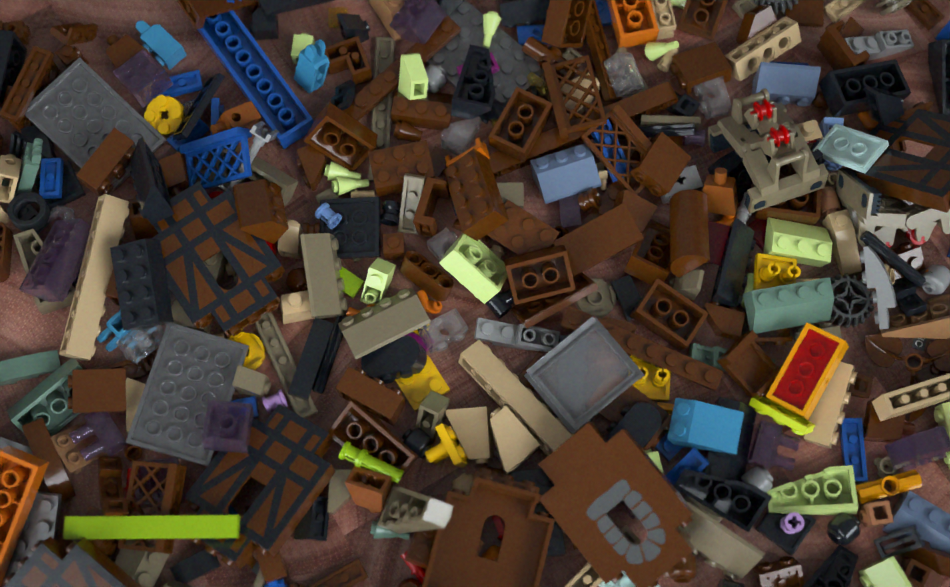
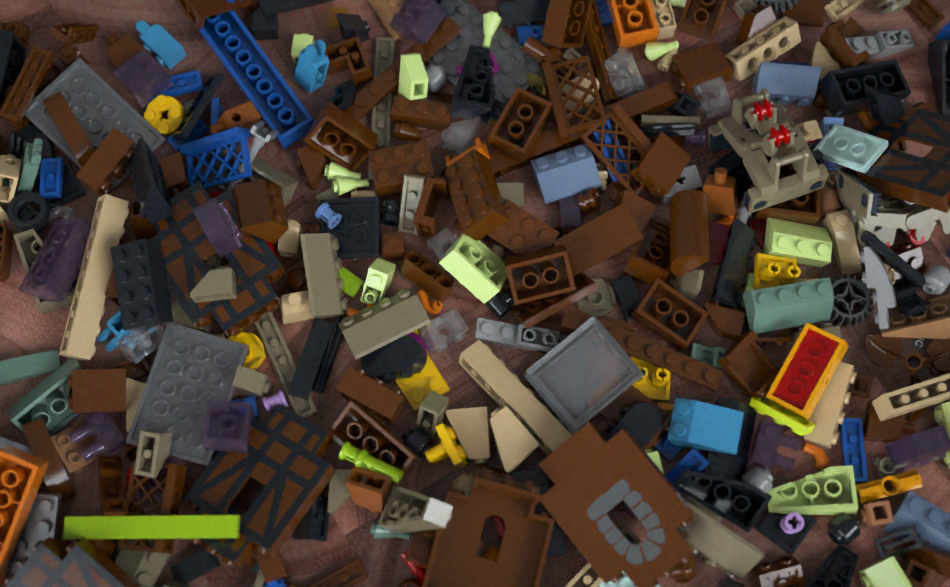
(69, 128): none -> reddish brown slope
(152, 451): none -> dark tan slope
(216, 285): none -> dark tan slope
(218, 227): none -> clear purple brick
(819, 454): none -> orange arm
(821, 58): none -> tan slope

